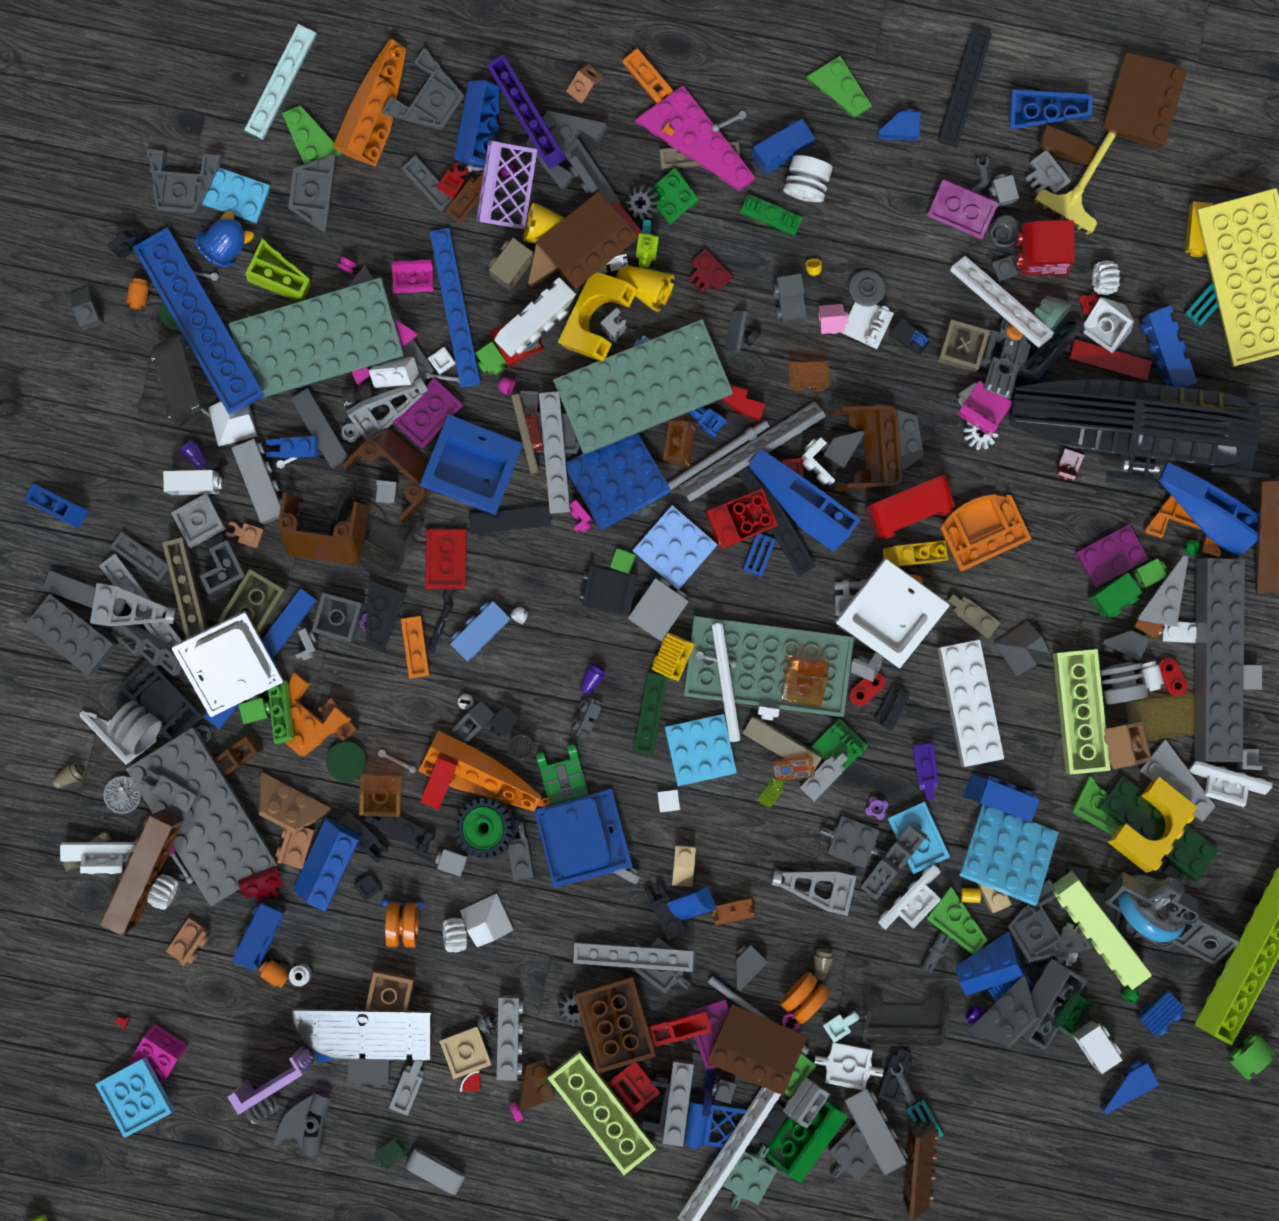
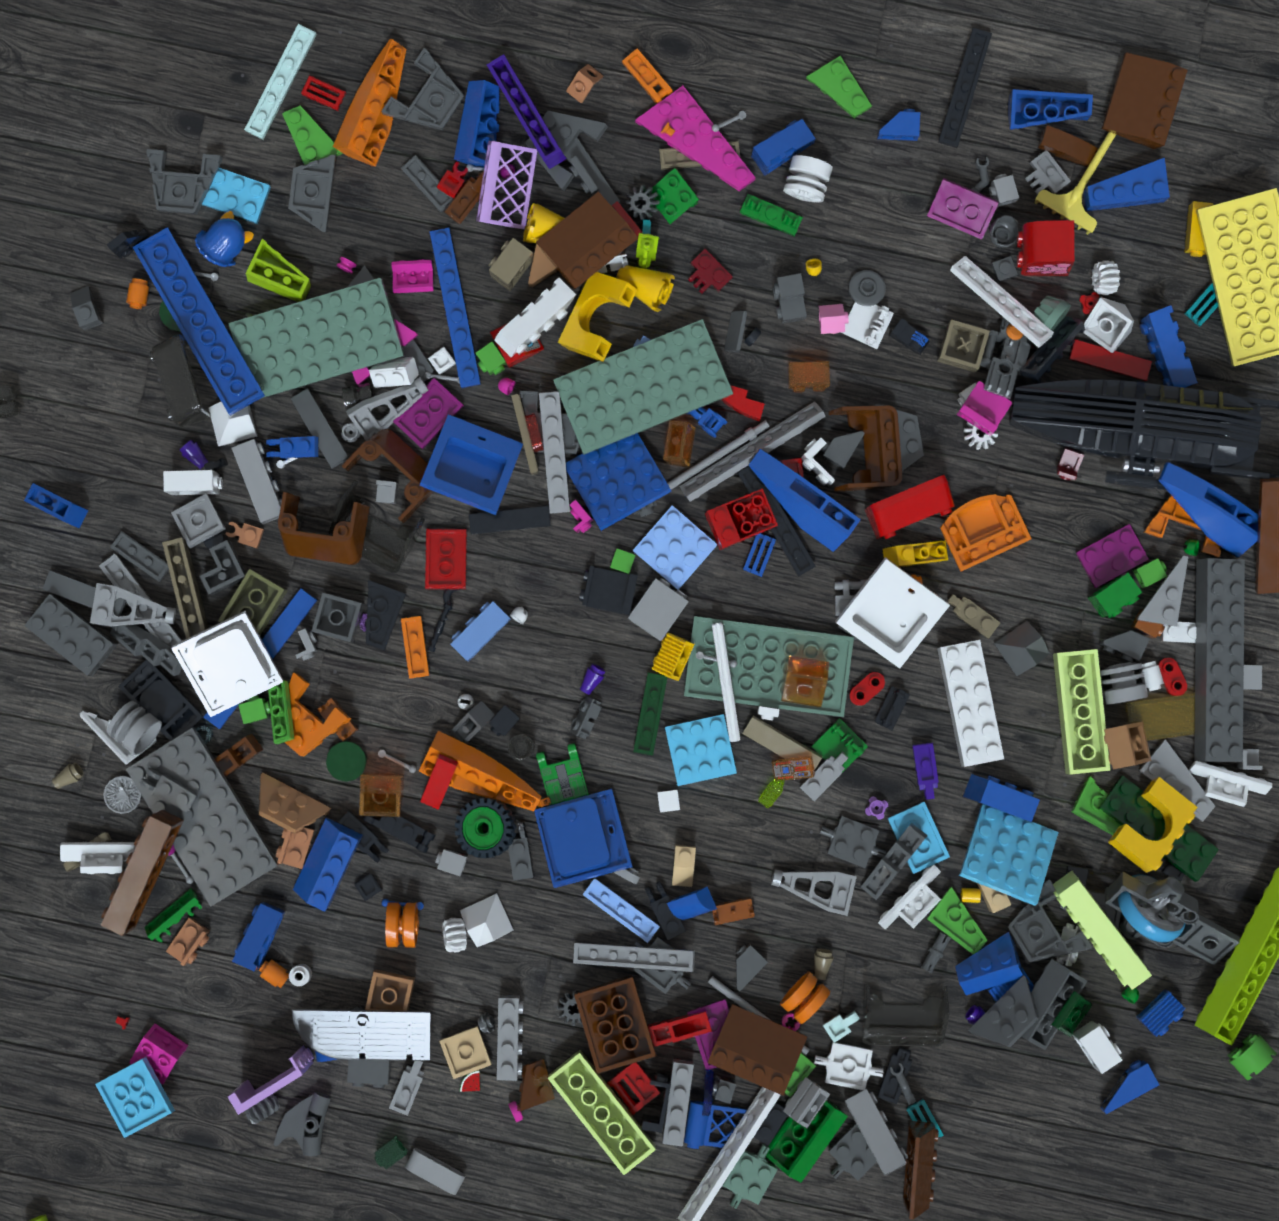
(163, 891): white gear -> none
(172, 915): none -> green plate
(261, 884): dark red hinge -> none
(338, 100): none -> red tile
(612, 326): light grey hinge -> none
(621, 910): none -> light blue plate
(867, 668): light grey panel -> none
(1136, 187): none -> blue wedge

